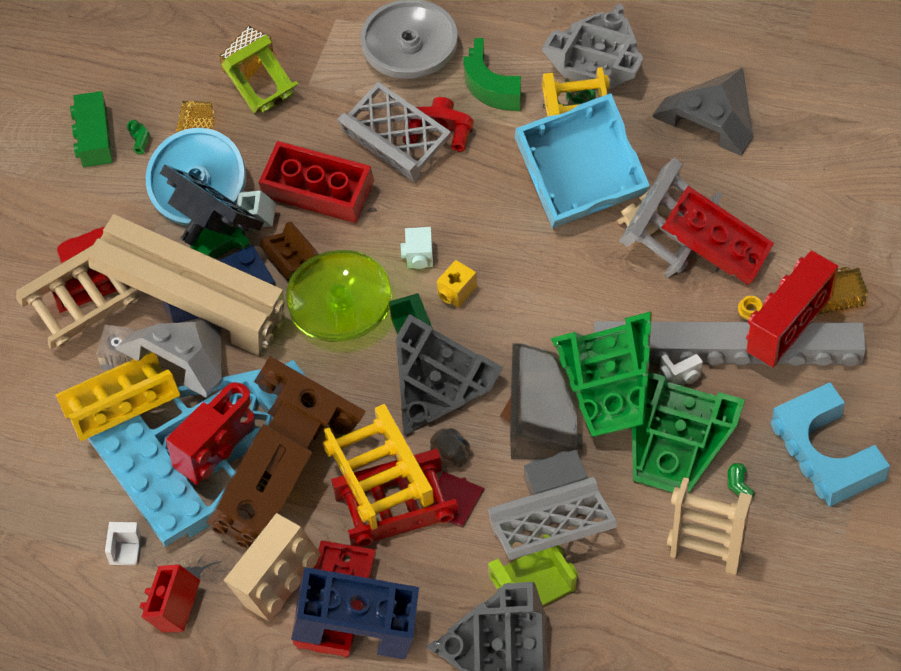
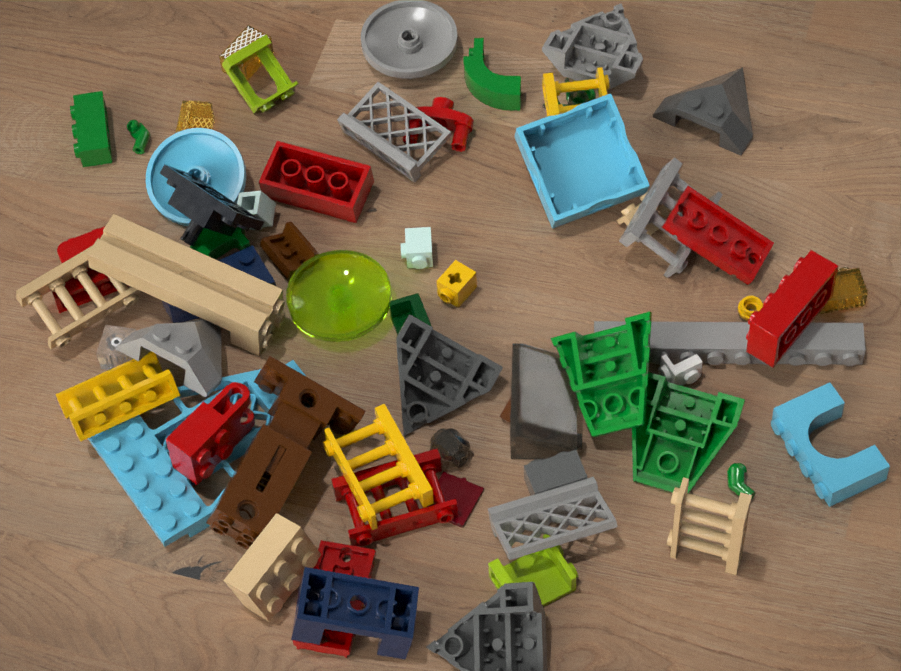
(123, 543): white panel -> none
(170, 598): red brick -> none

